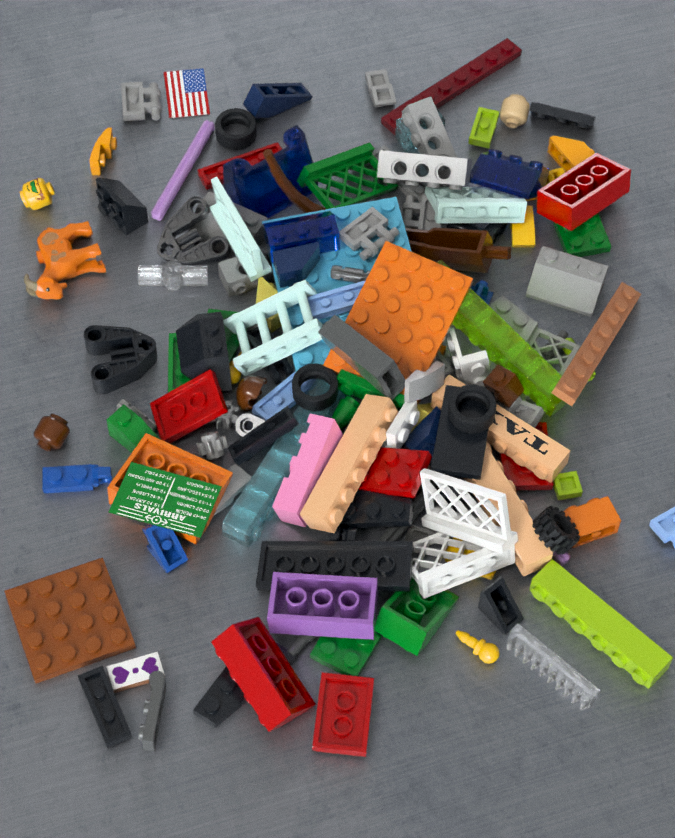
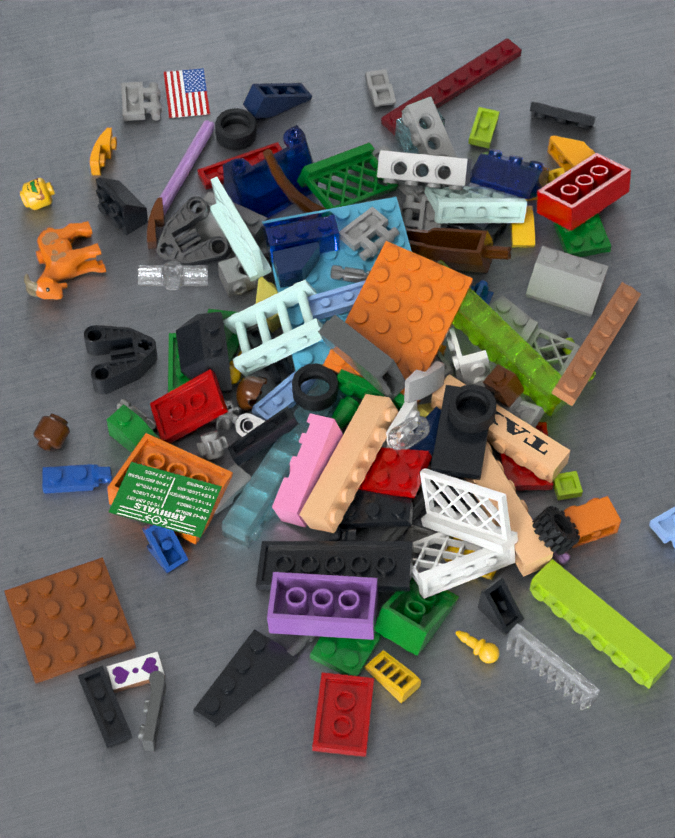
(155, 220): none -> reddish brown slope
(262, 673): red slope -> none
(401, 694): none -> yellow slope
(410, 438): none -> clear beam
(514, 111): tan head -> none

